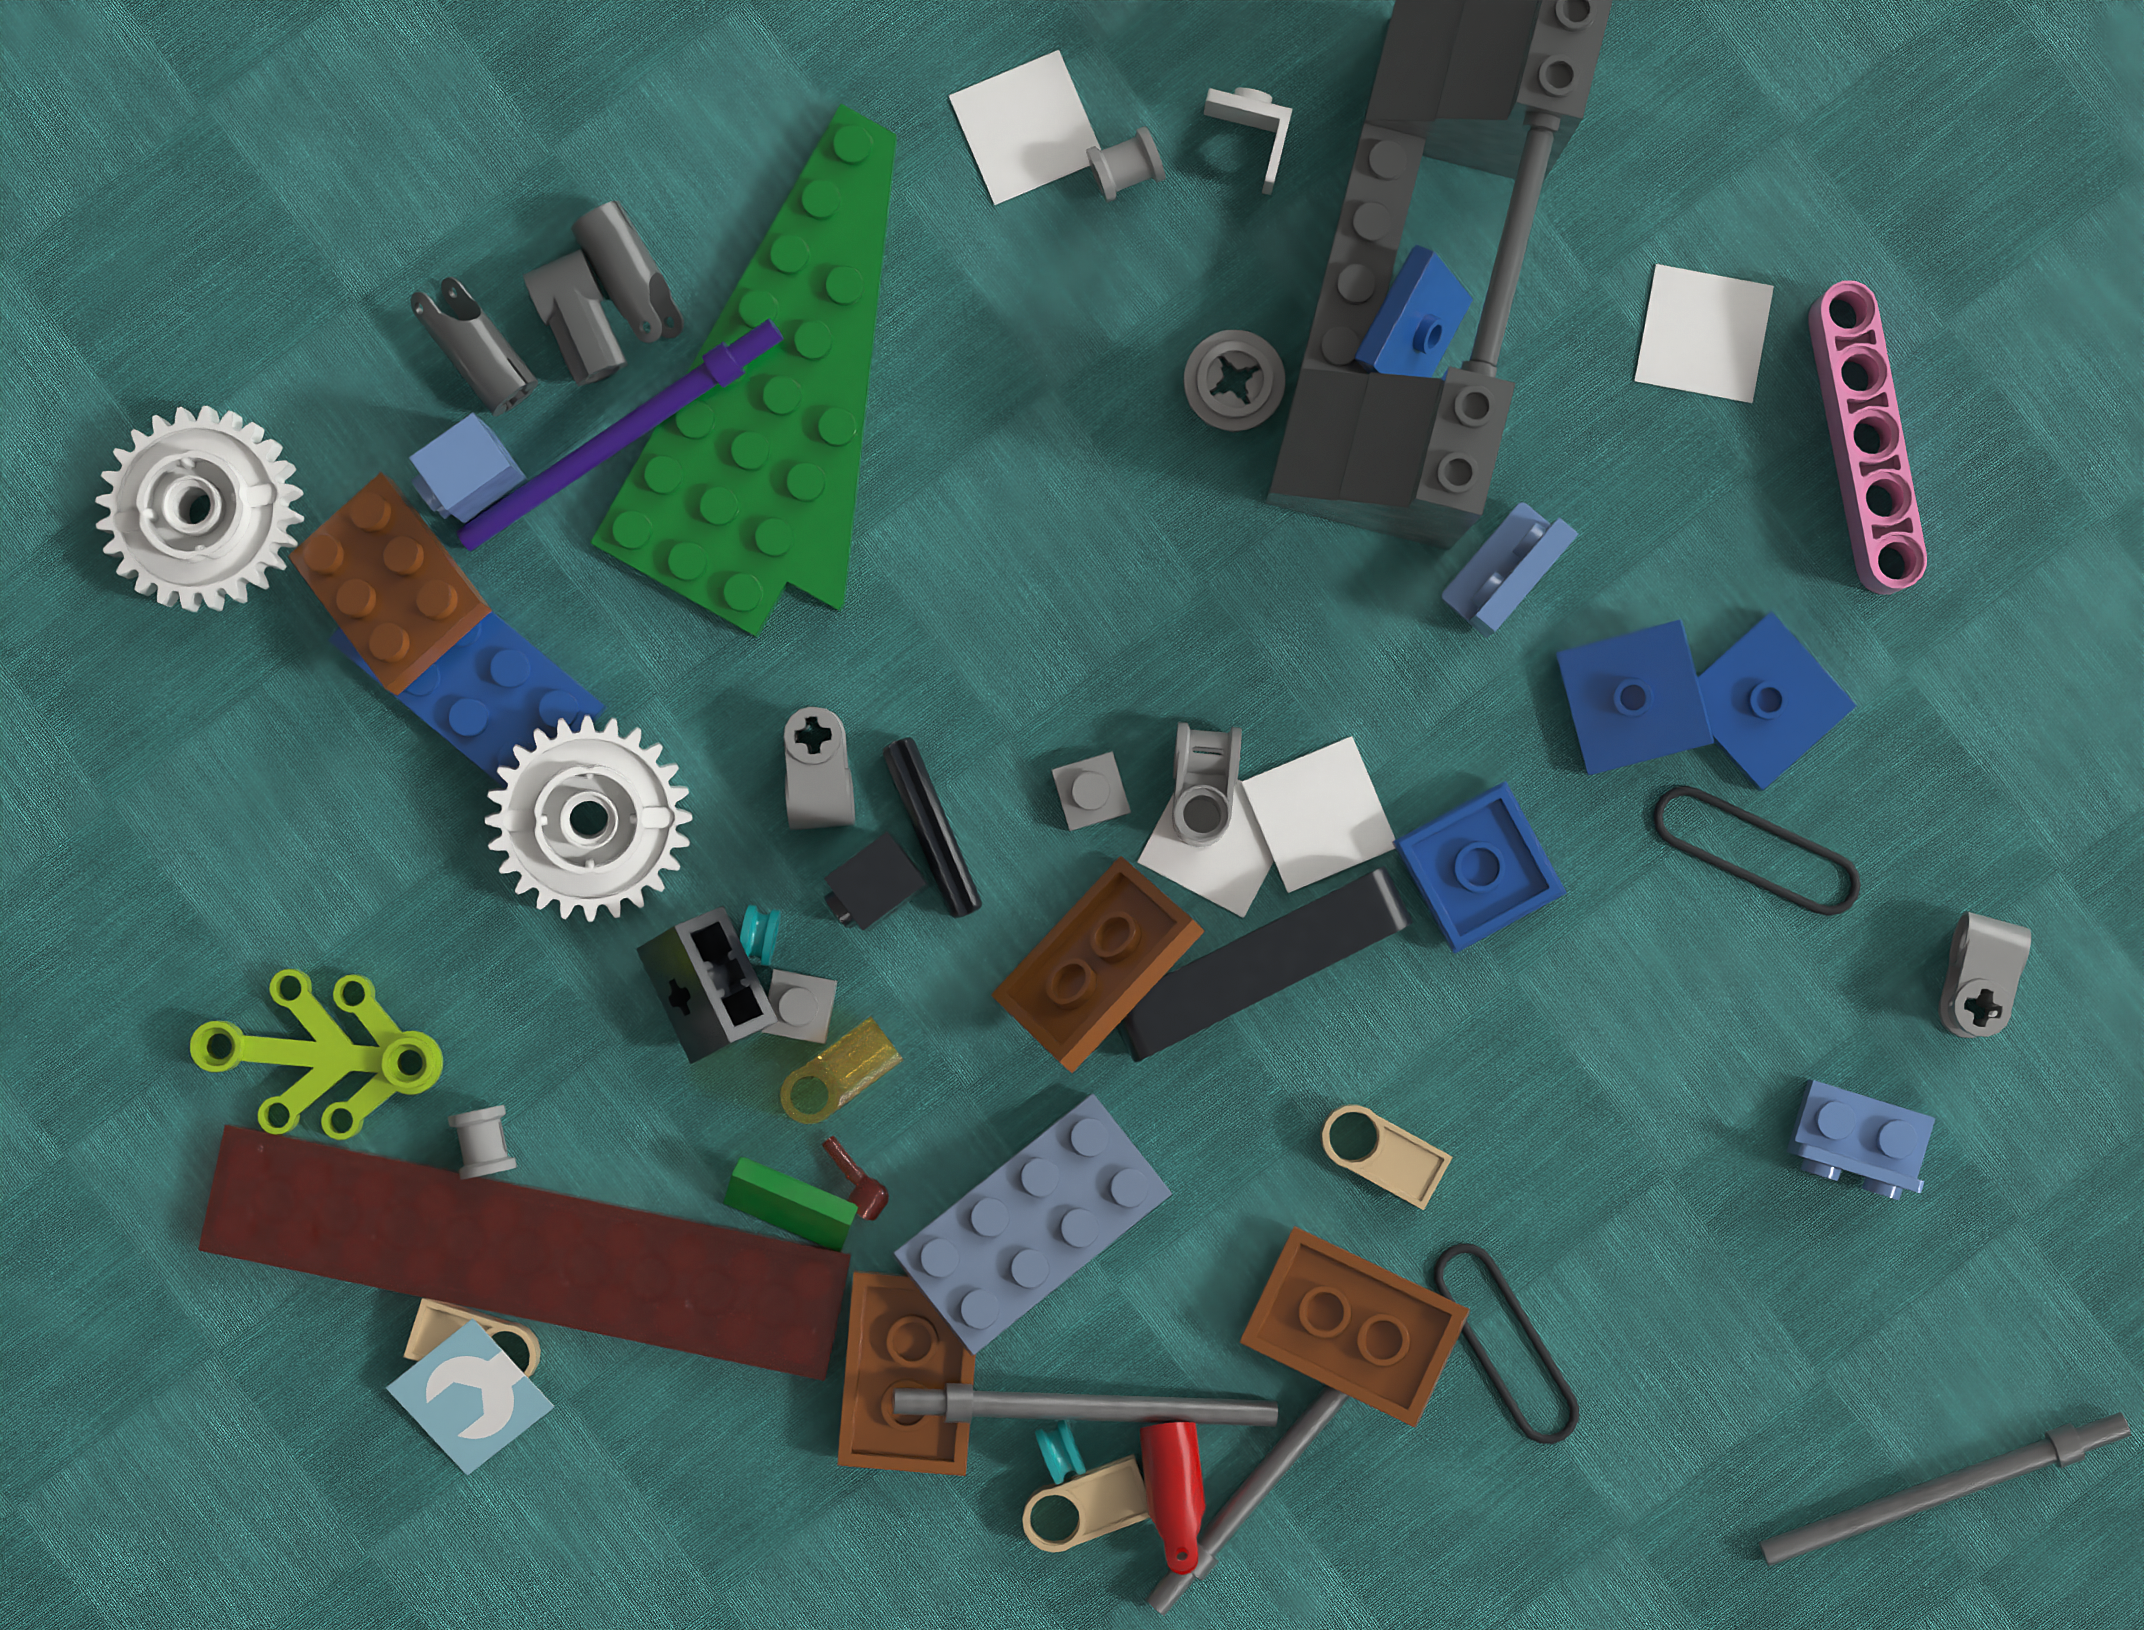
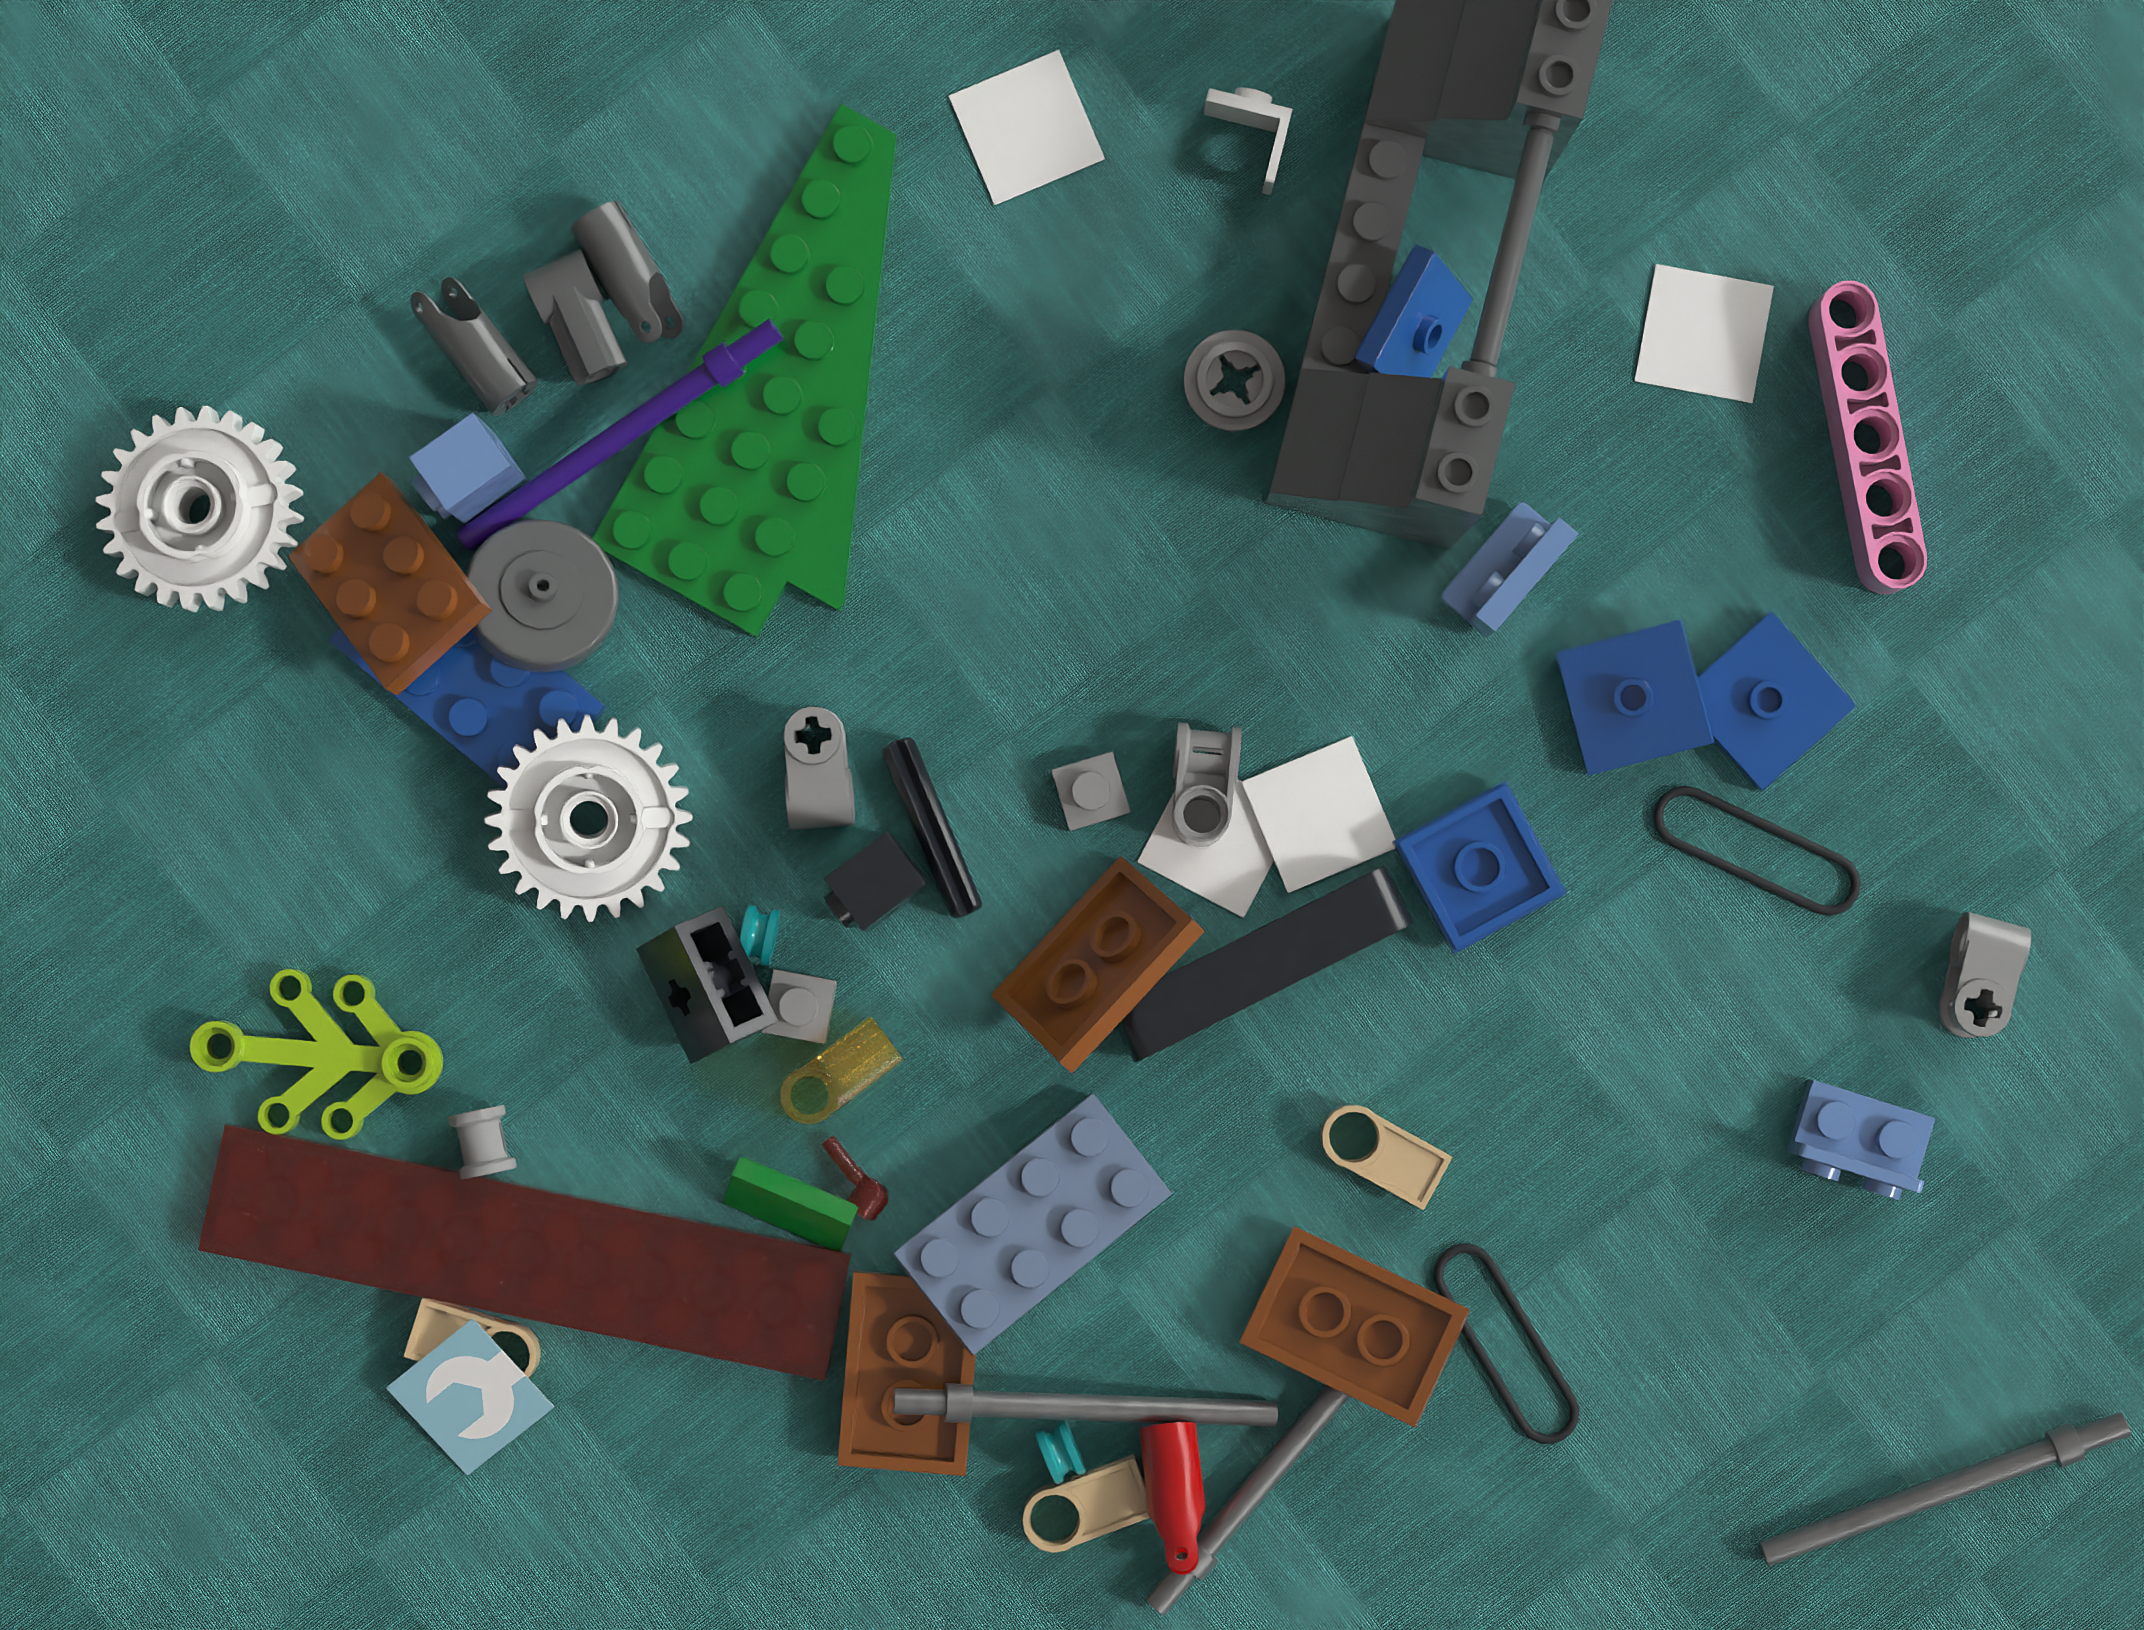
(547, 595): none -> dark grey wheel
(1126, 164): light grey bush -> none

